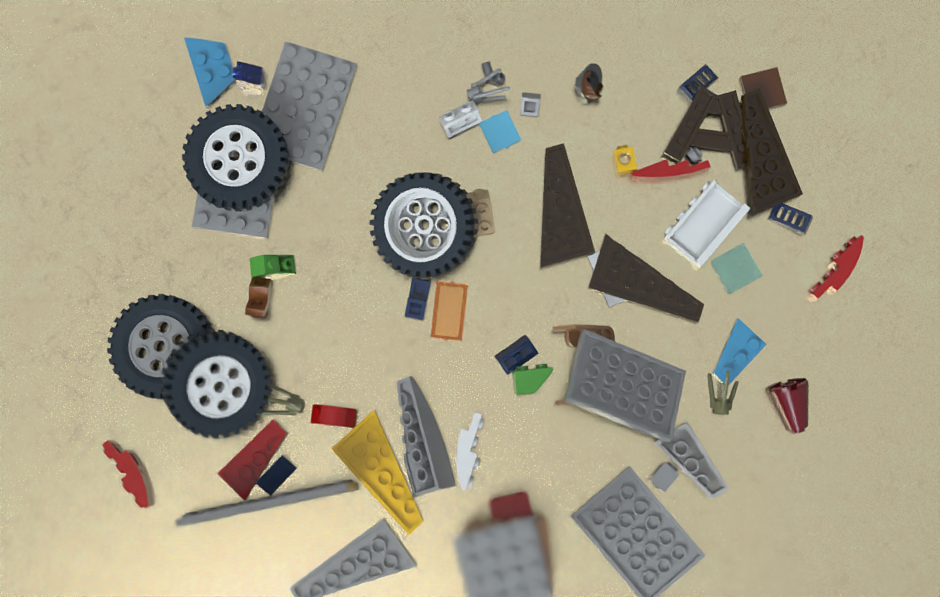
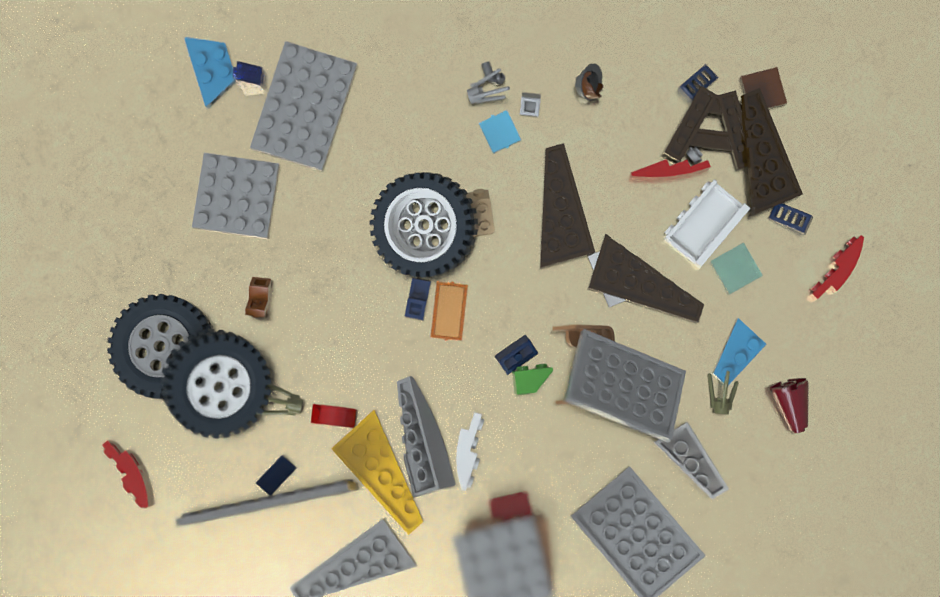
(250, 186): black wheel -> none
(252, 459): red wing -> none
(272, 265): bright green slope -> none
(460, 118): white bracket -> none
(622, 168): yellow brick -> none
(664, 476): light grey brick -> none

